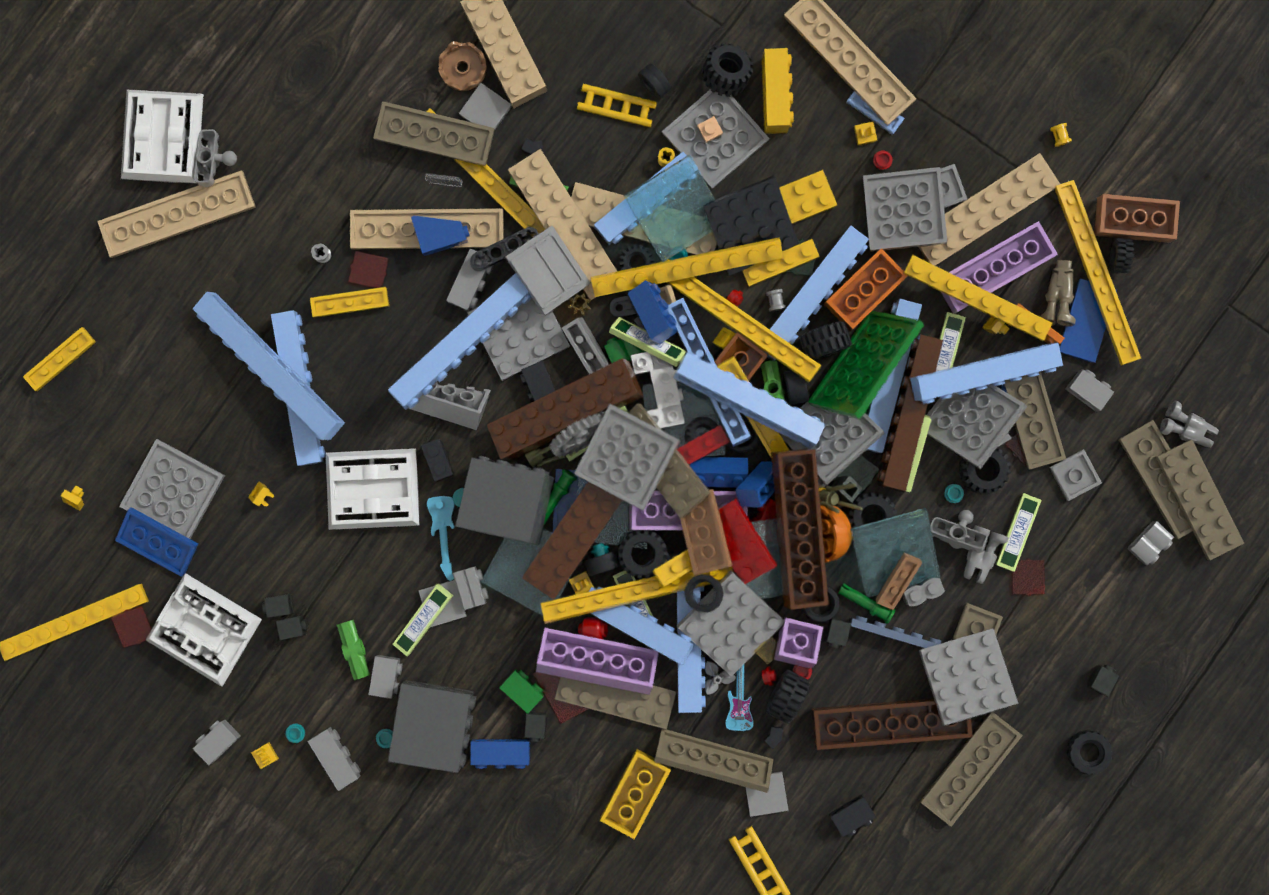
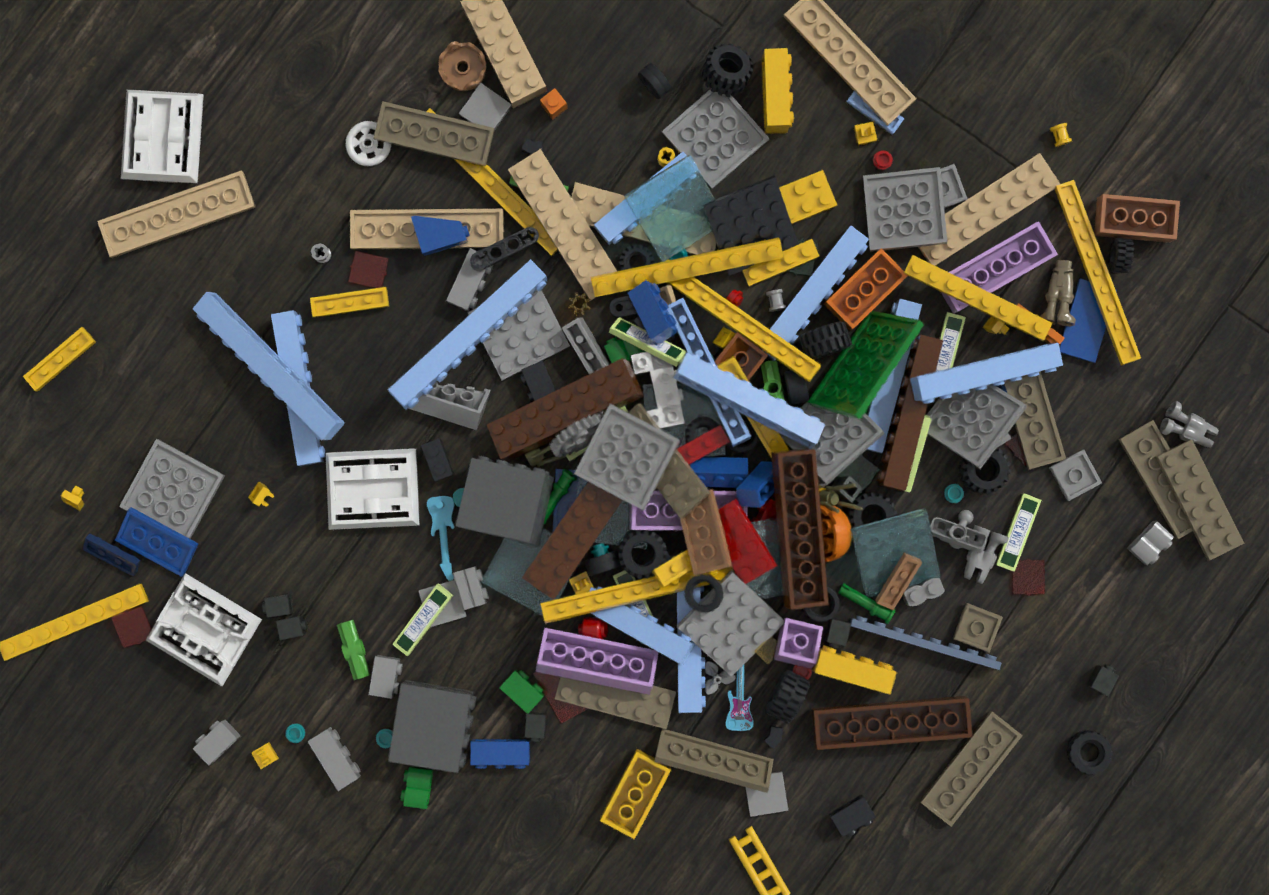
(111, 554): none -> dark blue plate
(208, 167): light grey piece -> none
(352, 142): none -> white plate
(417, 787): none -> green brick
(443, 180): clear piece -> none
(548, 270): light grey piece -> none
(553, 103): none -> orange brick
(609, 96): yellow bar -> none
(710, 129): light nougat plate -> none
(769, 676): red plate -> none
(854, 670): none -> yellow brick
(968, 677): light grey plate -> none
(1090, 390): light grey brick -> none

